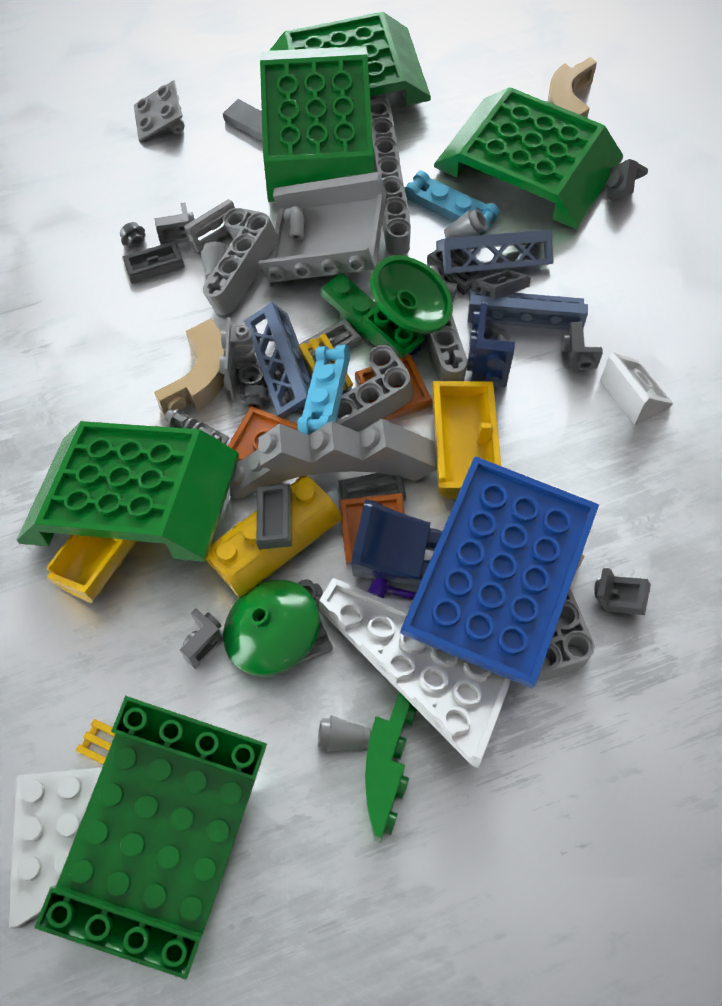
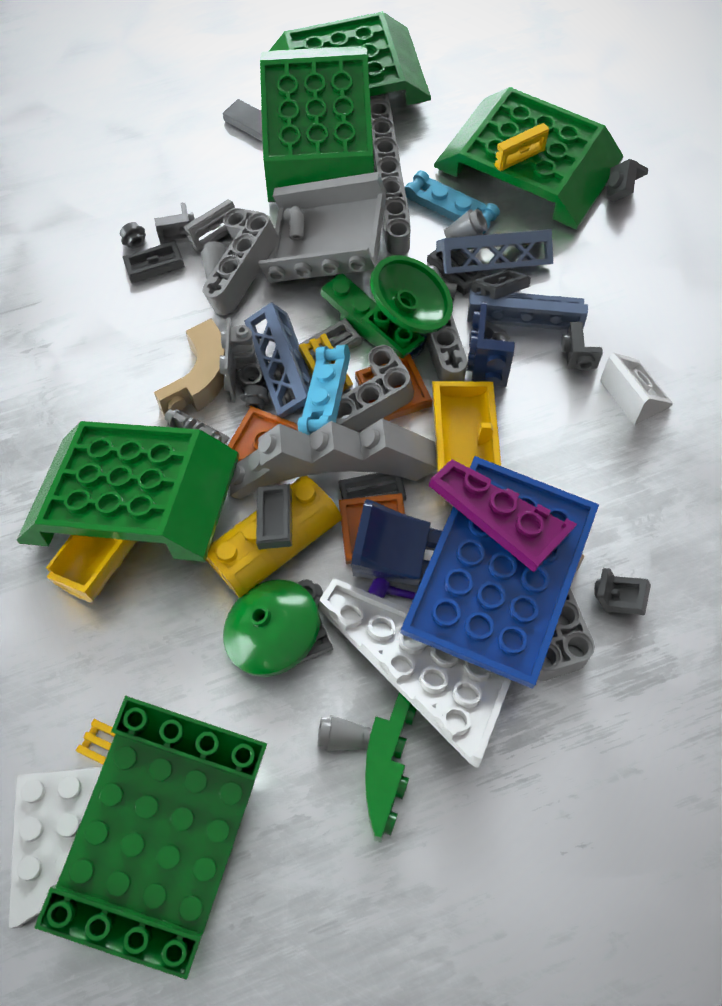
(159, 111): light grey hinge -> none
(201, 643): flat silver bracket -> none
(513, 523): none -> magenta wing
(521, 147): none -> yellow tile
(570, 80): tan arch -> none

